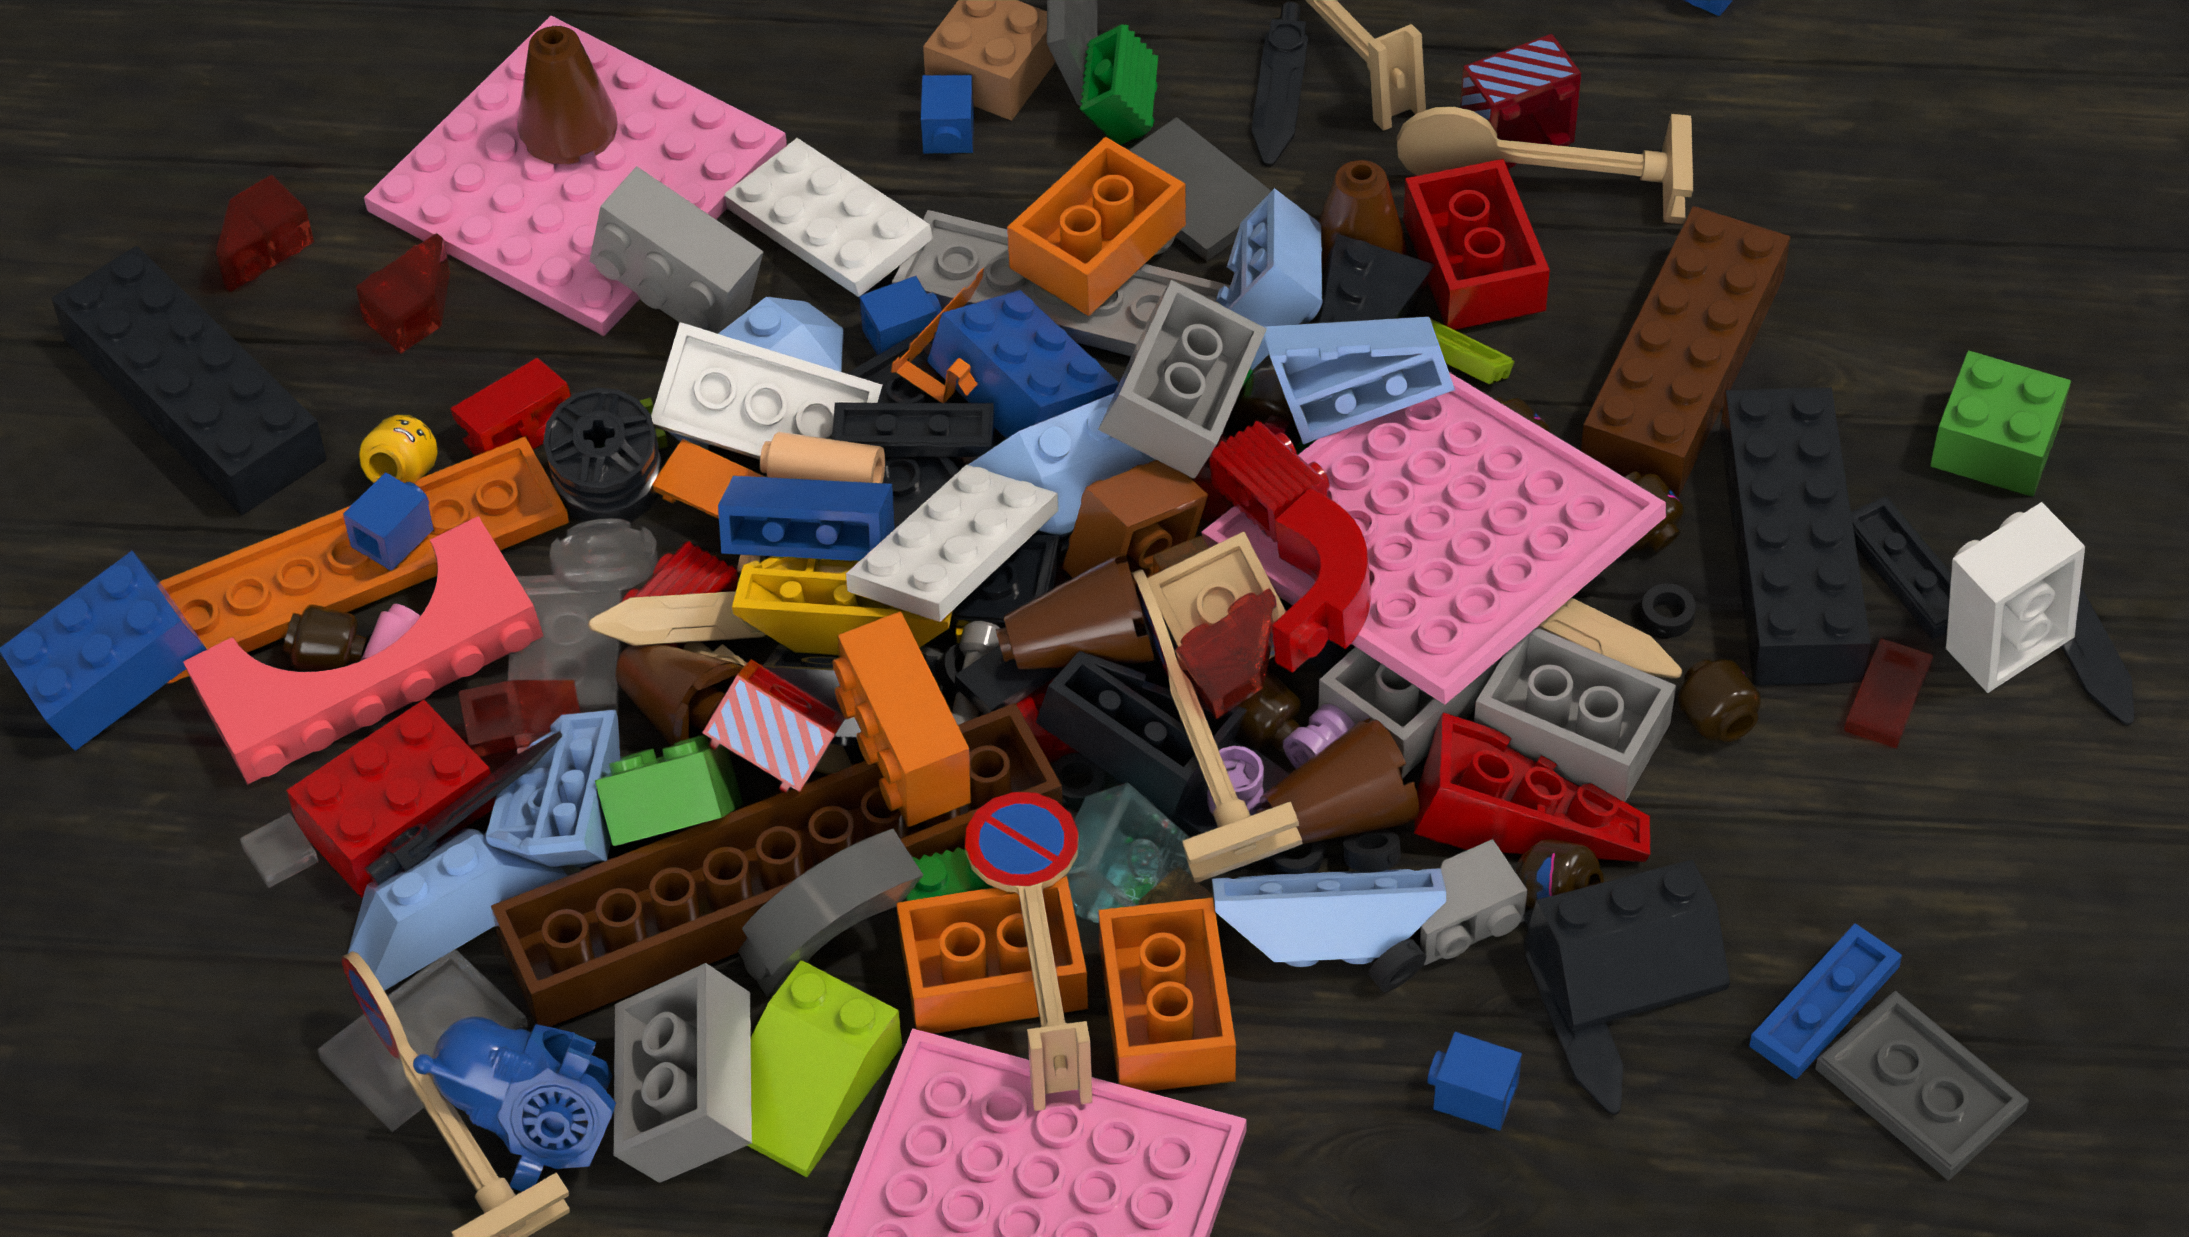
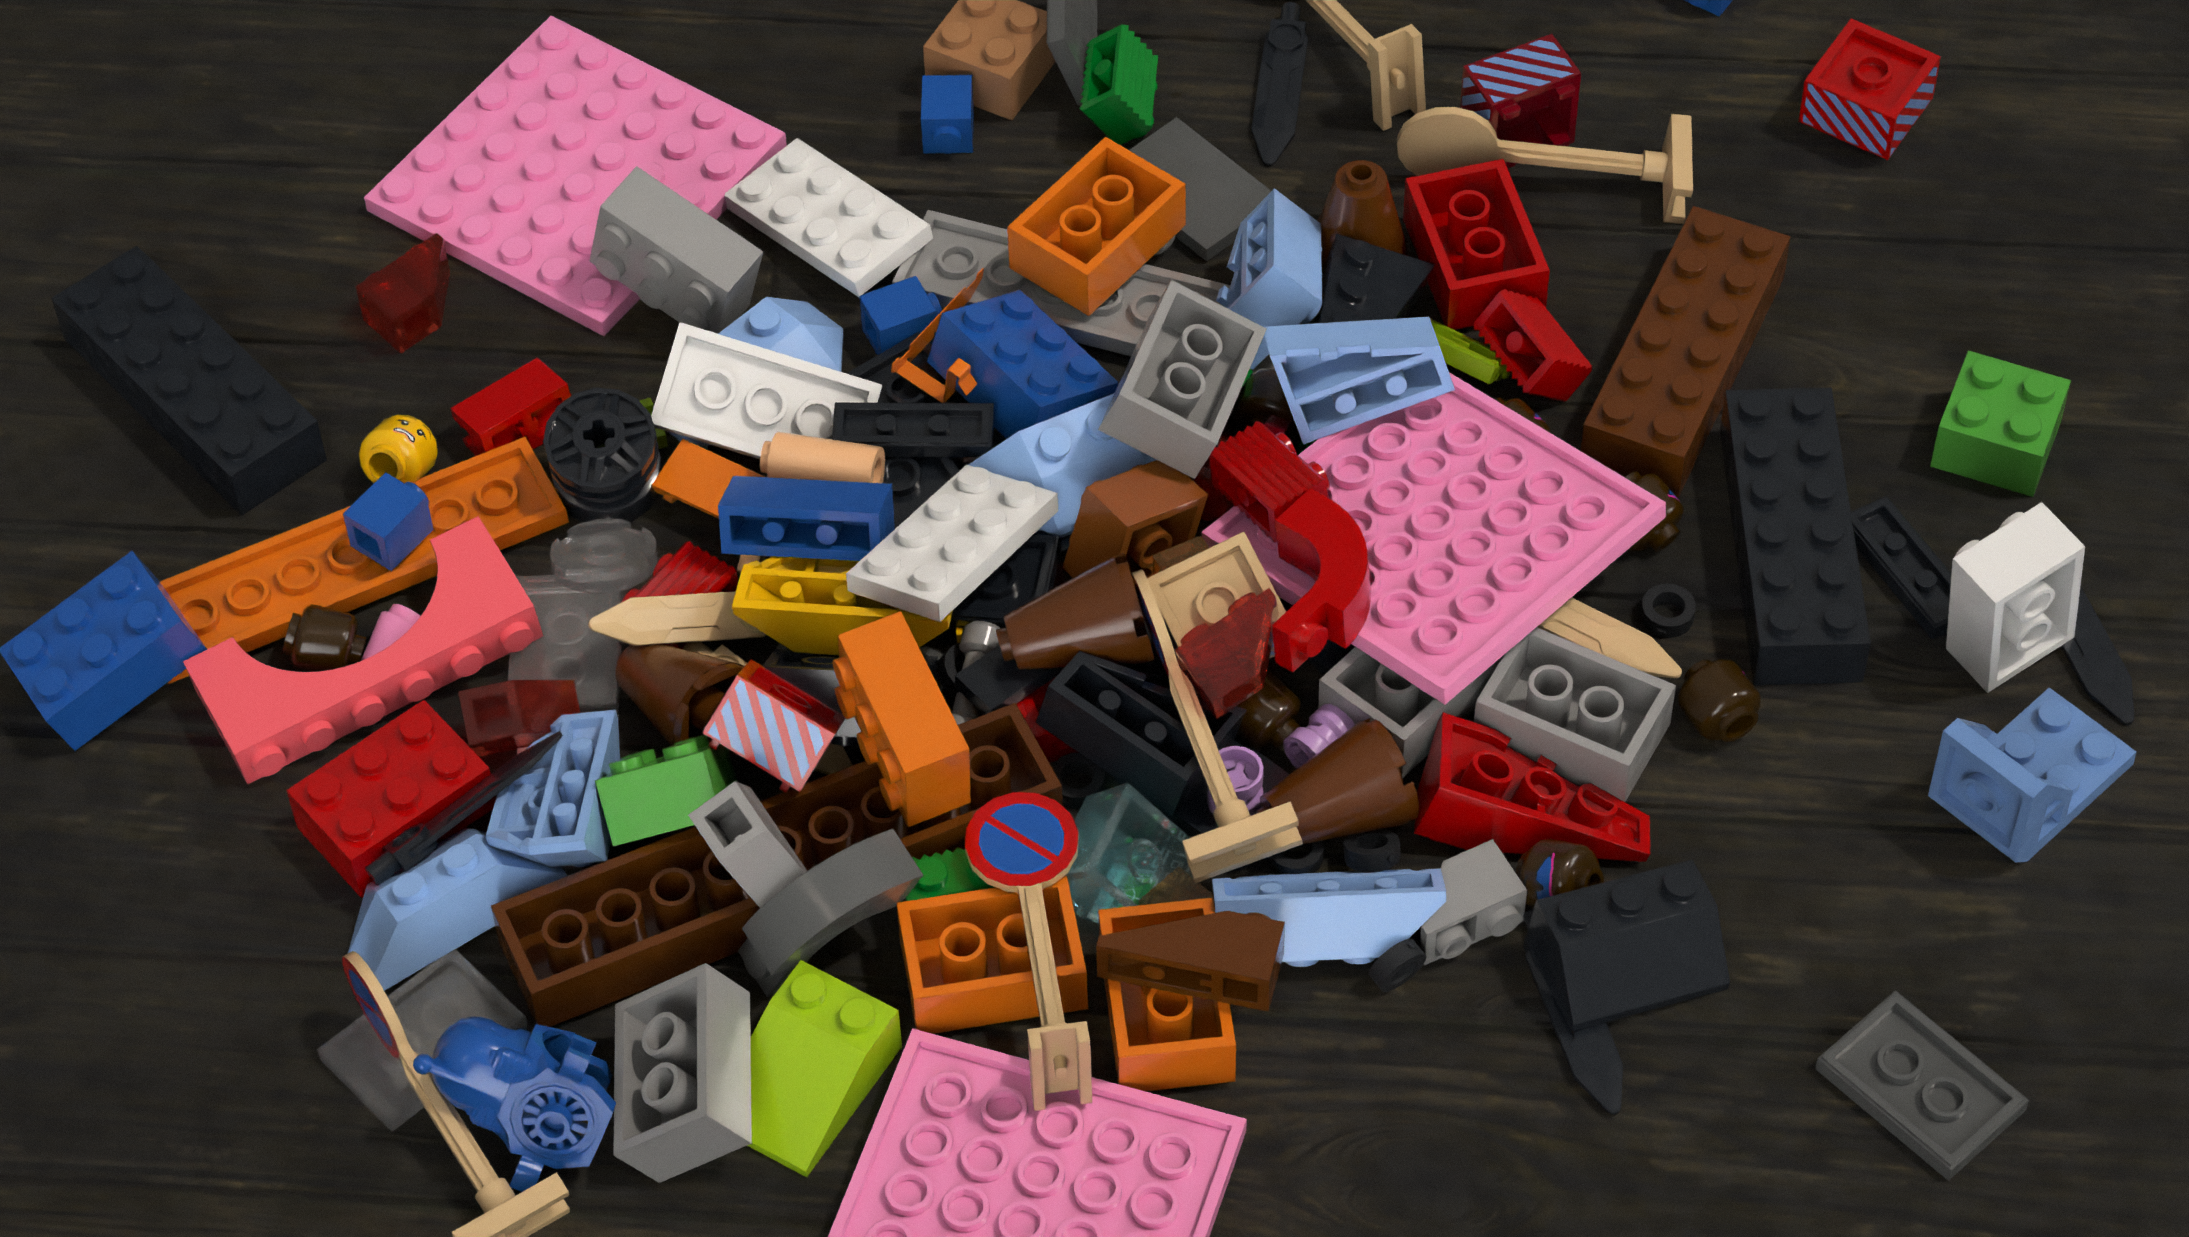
(260, 231): clear red slope -> none
(279, 850): clear tile -> none
(563, 100): reddish brown cone -> none
(747, 842): none -> light grey slope
(1206, 956): none -> reddish brown slope
(1475, 1080): blue brick -> none
(1532, 346): none -> red brick
(1825, 1001): blue plate -> none
(1869, 88): none -> red container
(1888, 693): clear red tile -> none
(2029, 776): none -> medium blue bracket

